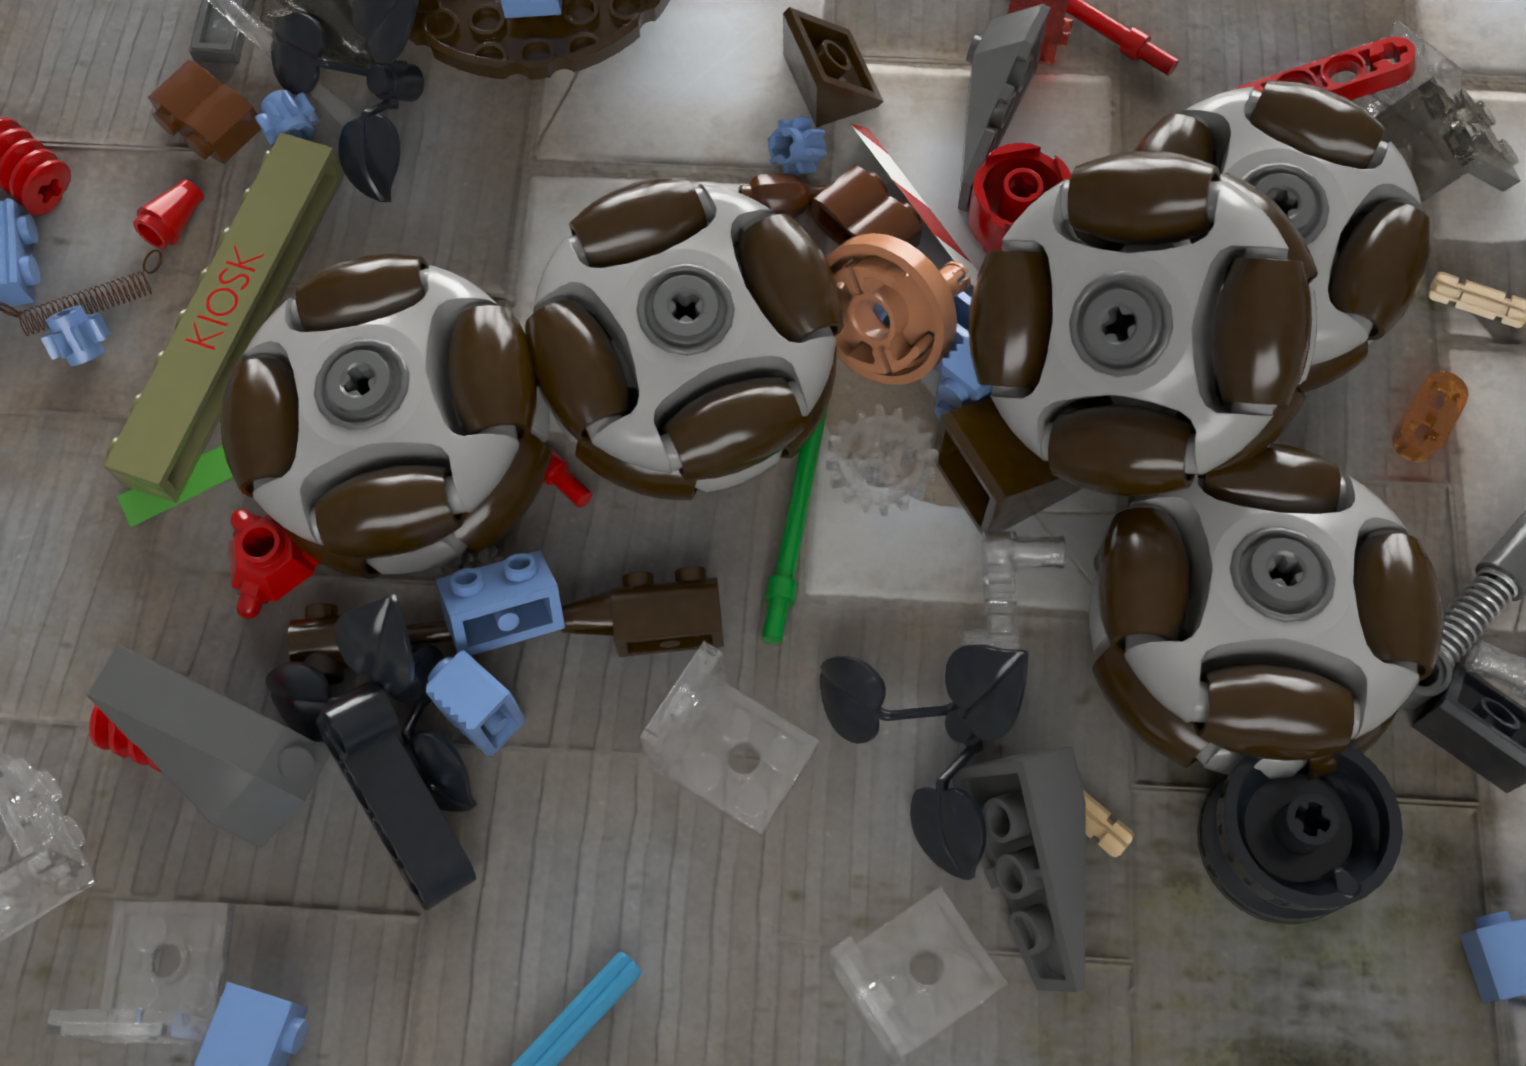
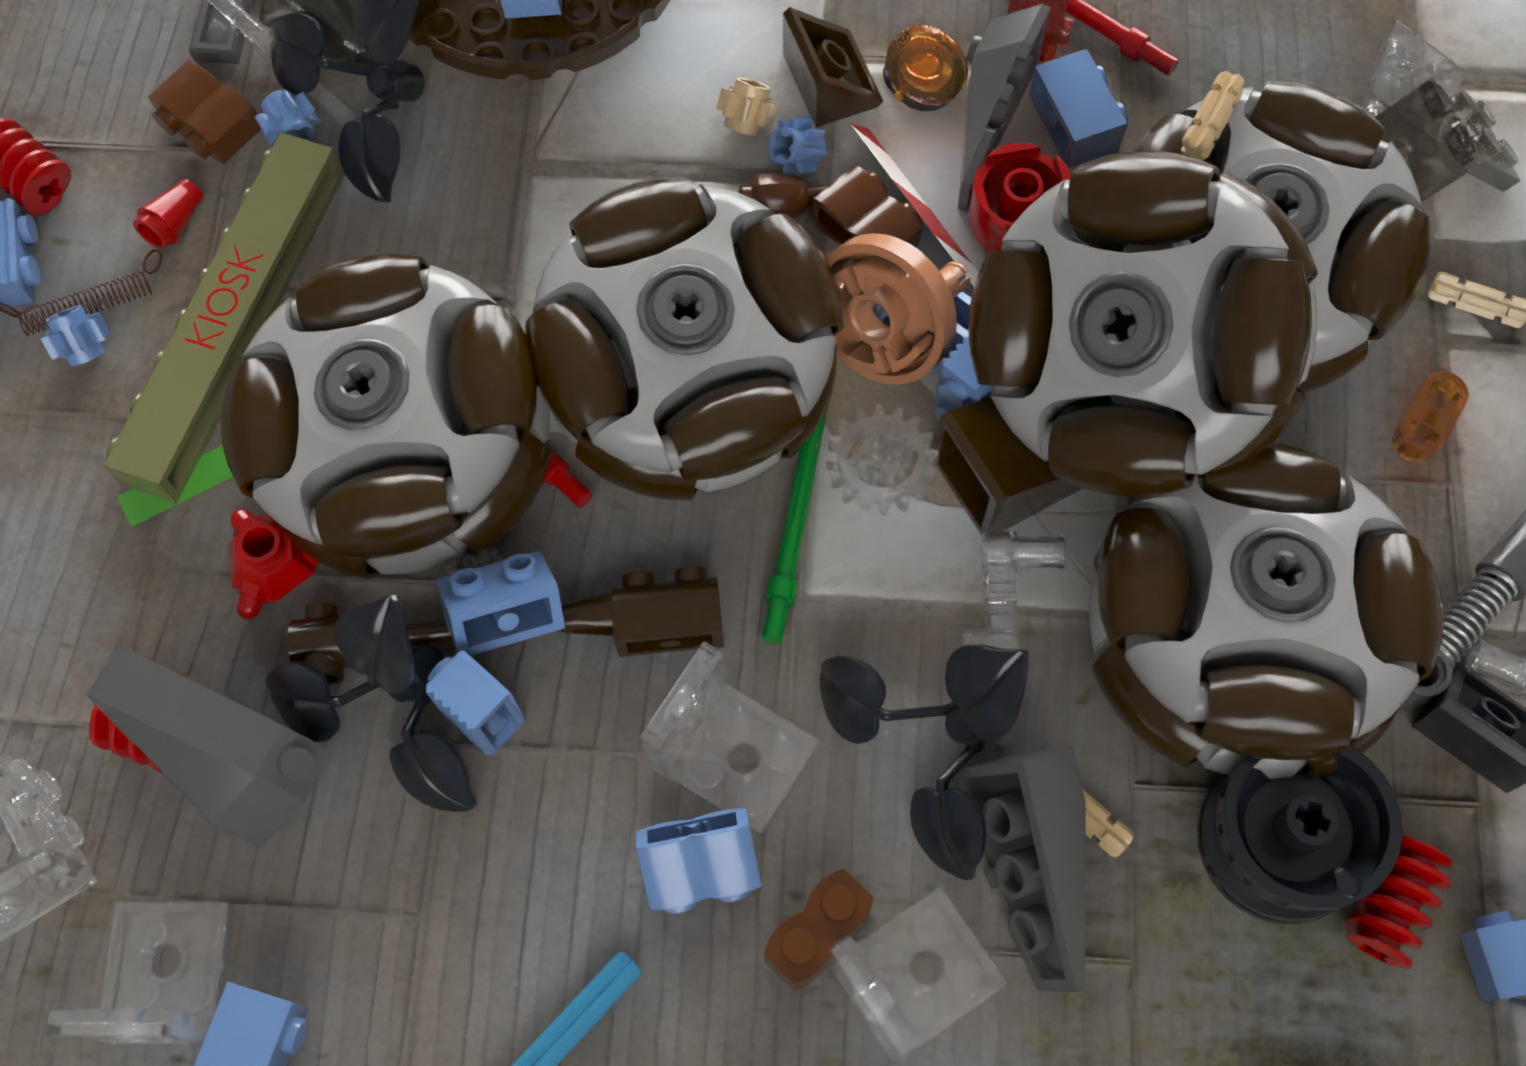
(394, 796): black beam -> none
(698, 860): none -> medium blue brick
(747, 106): none -> tan gear
(803, 942): none -> reddish brown brick
(925, 68): none -> clear orange piece
(1078, 108): none -> medium blue brick
(1212, 115): none -> tan axle
(1375, 54): red beam -> none
(1394, 906): none -> red piece

